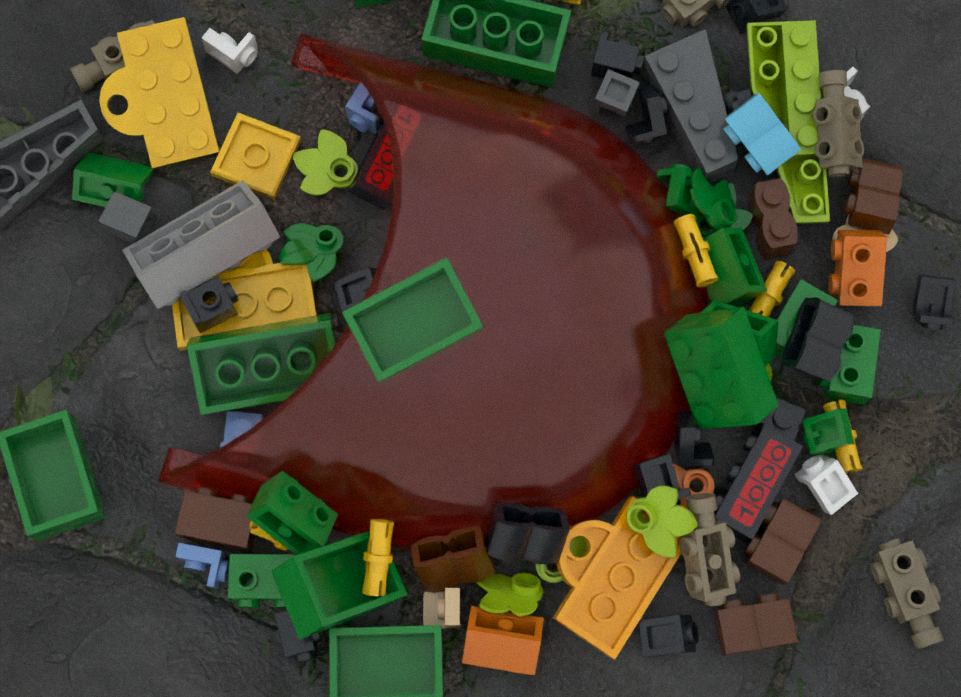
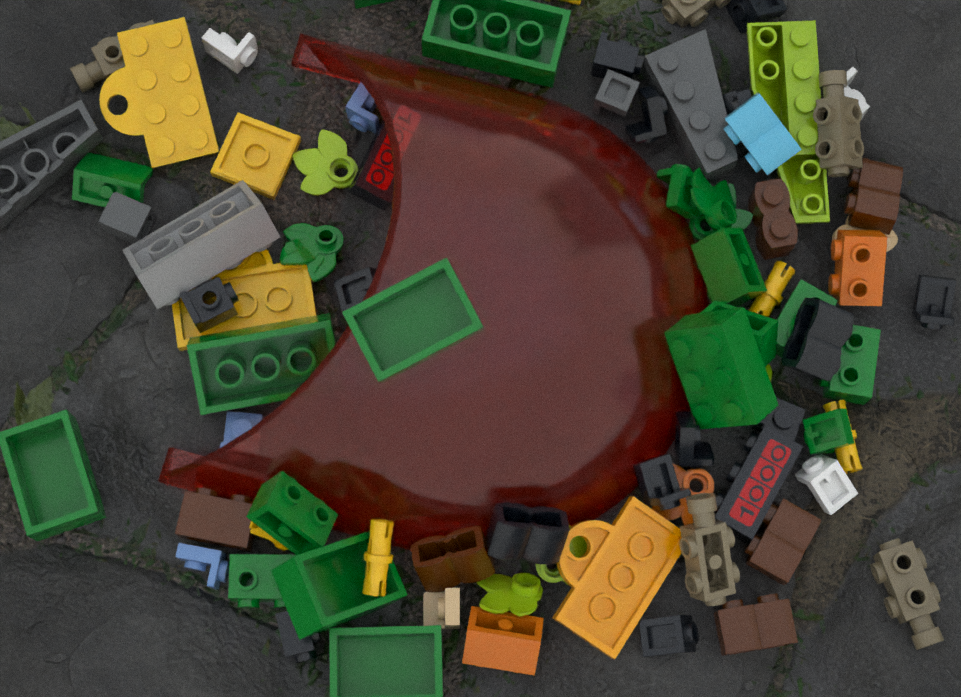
(665, 521): lime plate -> none
(688, 232): yellow pin -> none

